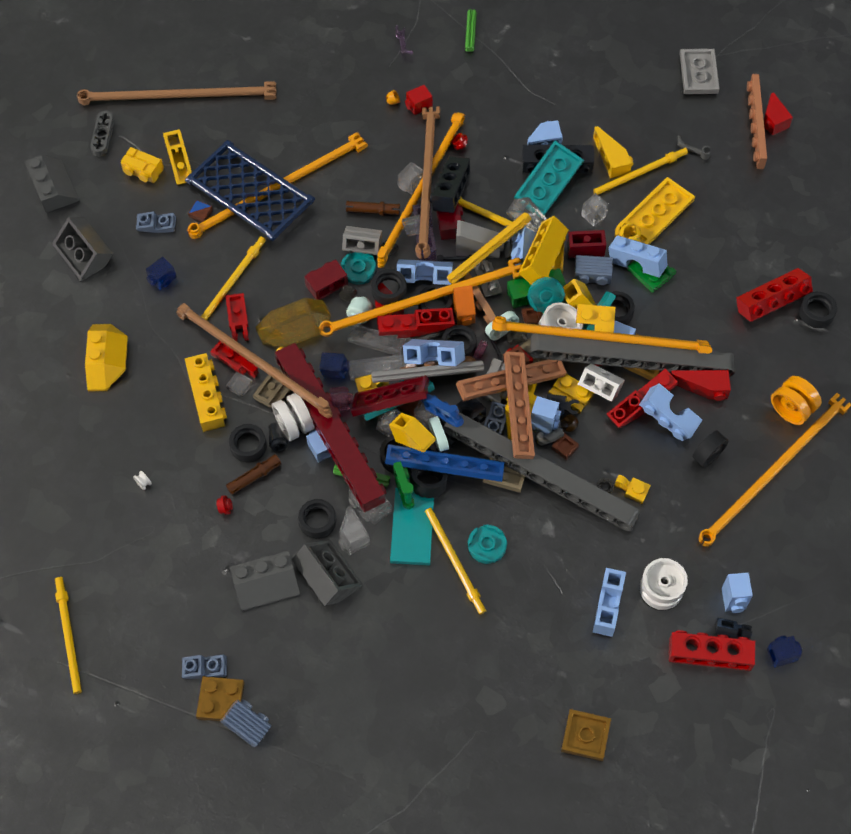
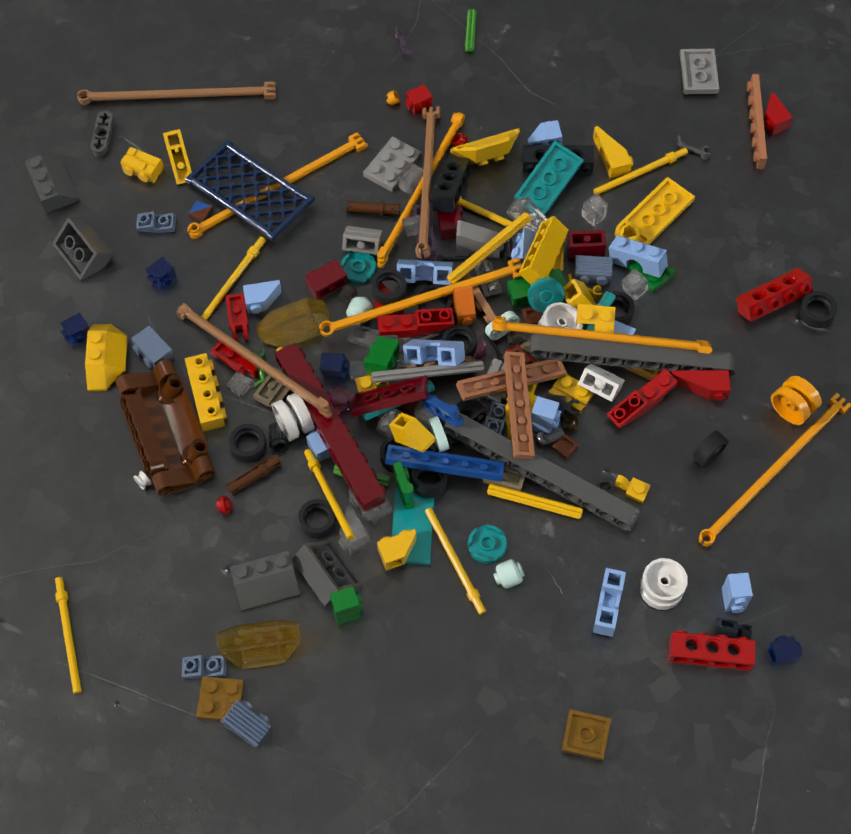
(74, 329): none -> clear blue brick
(151, 347): none -> sand blue brick
(165, 428): none -> reddish brown panel
(259, 643): none -> clear yellow wedge
(261, 295): none -> light blue slope
(261, 372): none -> bright green piece
(315, 467): none -> yellow bar
(346, 605): none -> green brick
(382, 355): none -> green brick
(390, 162): none -> light grey plate
(396, 549): none -> yellow slope
(488, 148): none -> yellow wedge
(509, 573): none -> light aqua head
(535, 501): none -> yellow axle
(596, 296): none -> yellow piece
(635, 284): none -> clear brick
(657, 404): light blue arch -> none

